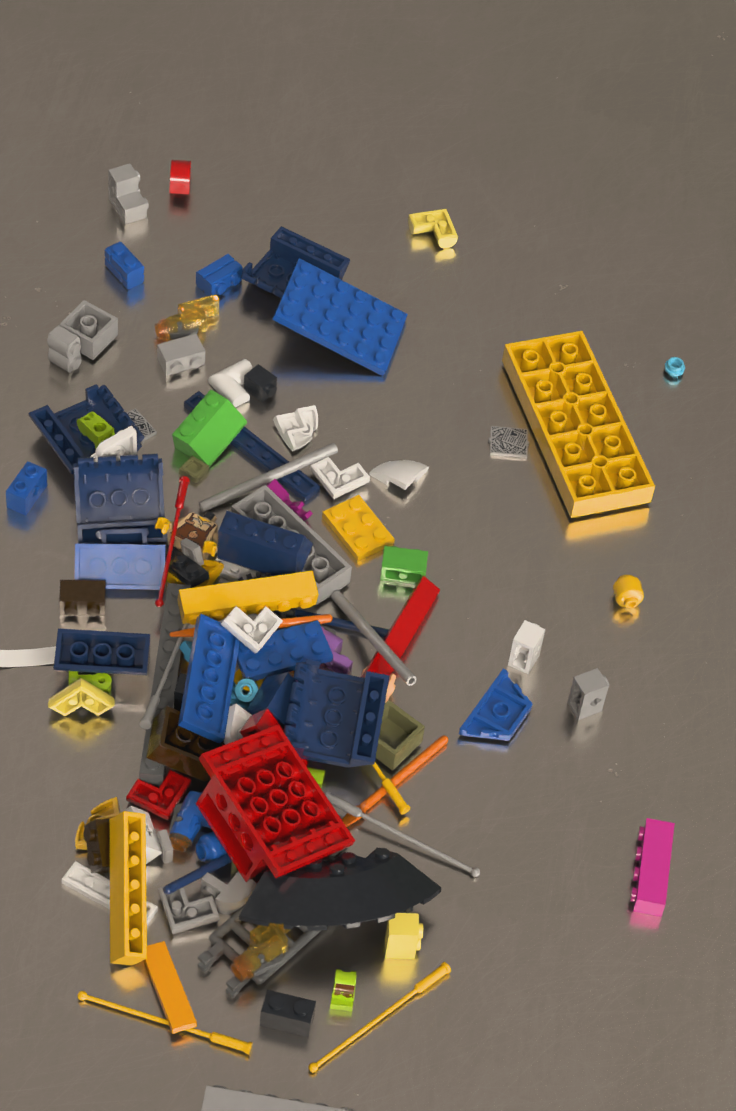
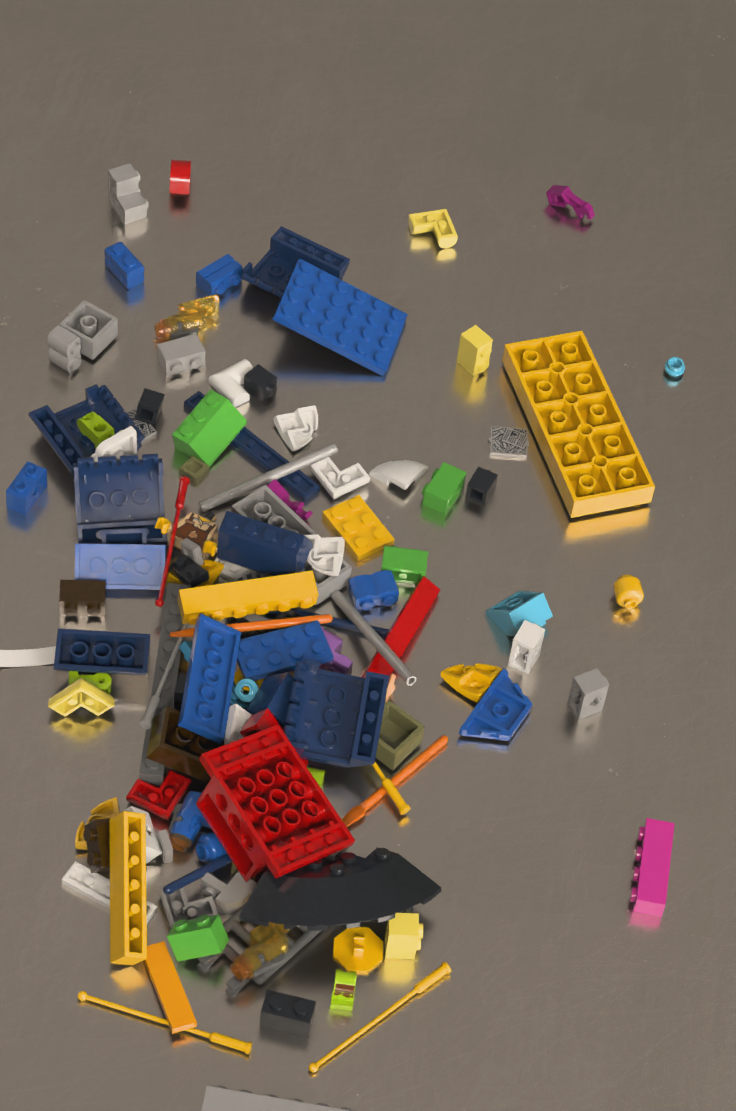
(149, 406): none -> black brick
(197, 937): none -> bright green brick
(249, 632): white brick -> none
(326, 554): none -> white brick
(357, 812): light grey piece -> none
(358, 949): none -> yellow piece
(373, 590): none -> blue brick
(444, 487): none -> bright green brick
(471, 680): none -> yellow brick
(474, 350): none -> light yellow brick
(481, 485): none -> black brick
(517, 608): none -> medium azure slope
(562, 196): none -> magenta piece

